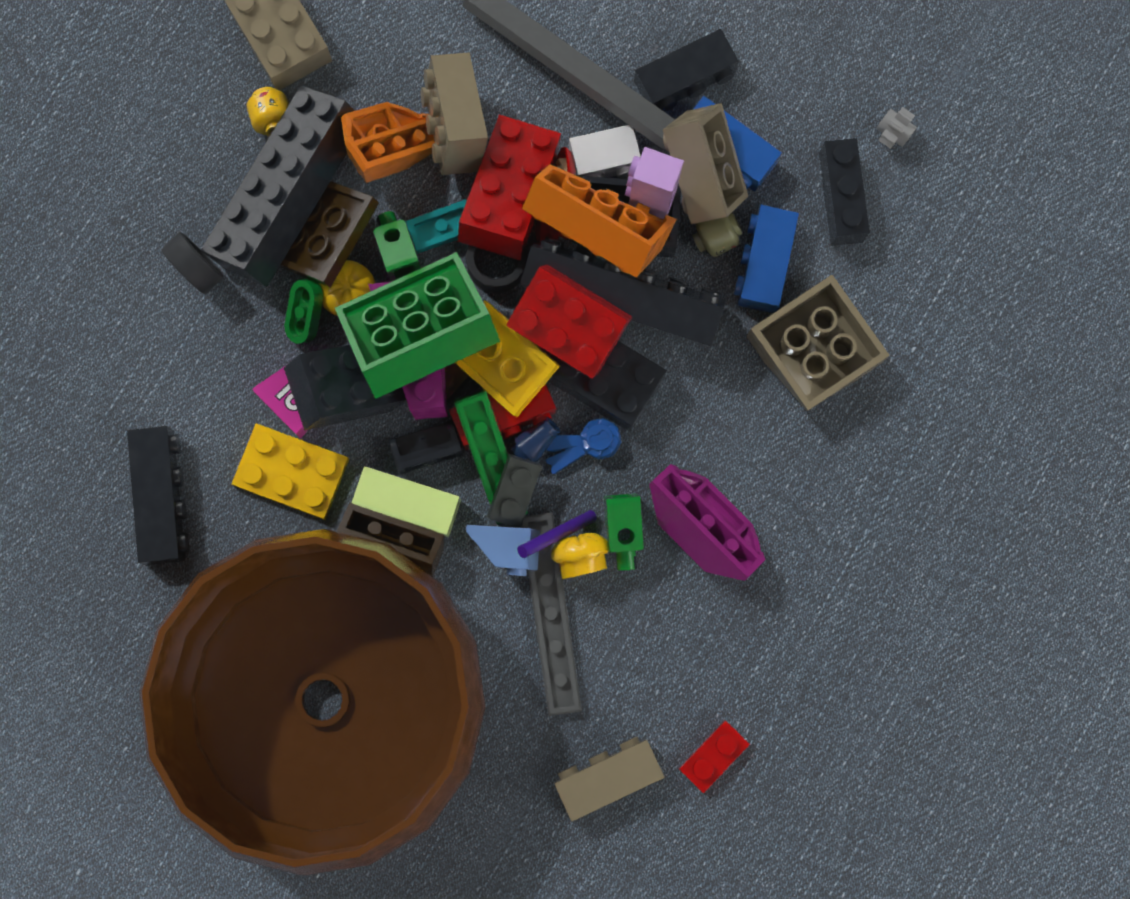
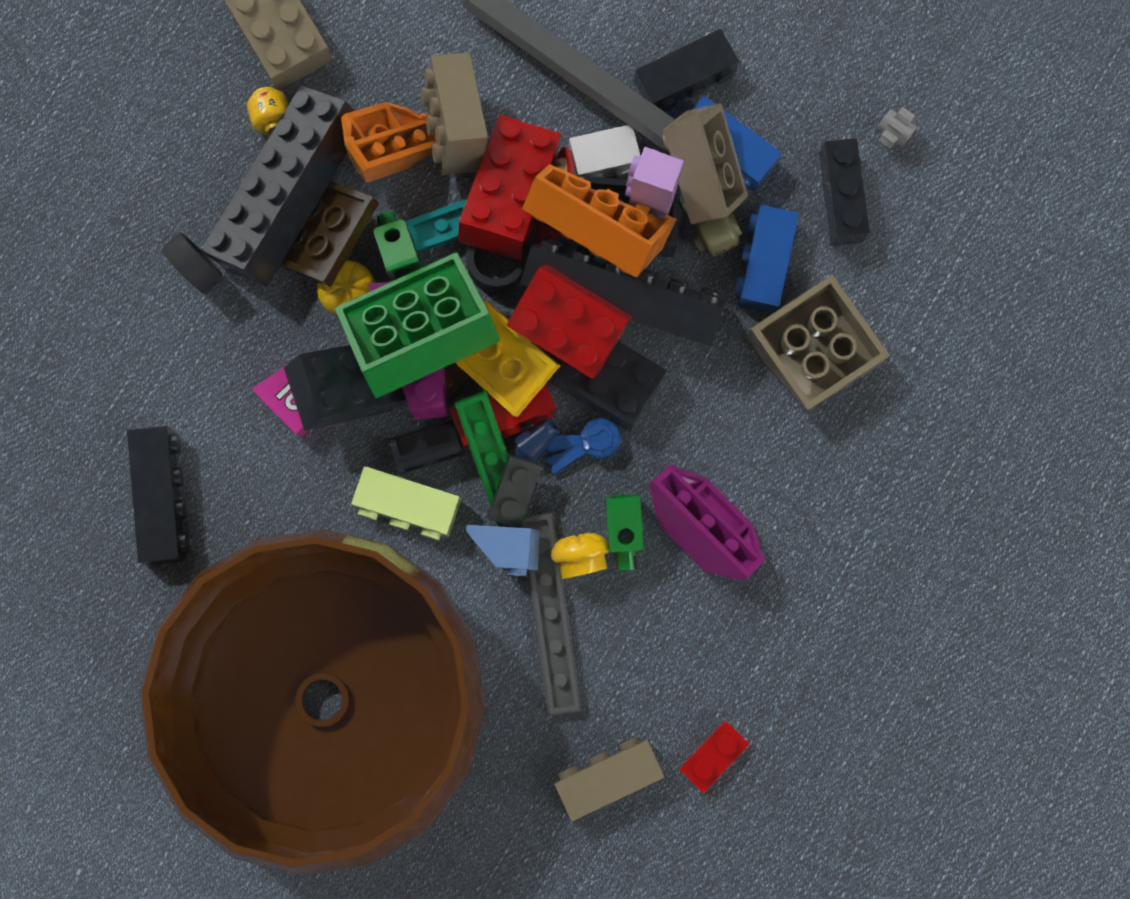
(290, 471): yellow plate -> none
(303, 311): green plate -> none
(414, 542): dark brown brick -> none
(556, 534): dark purple bar -> none

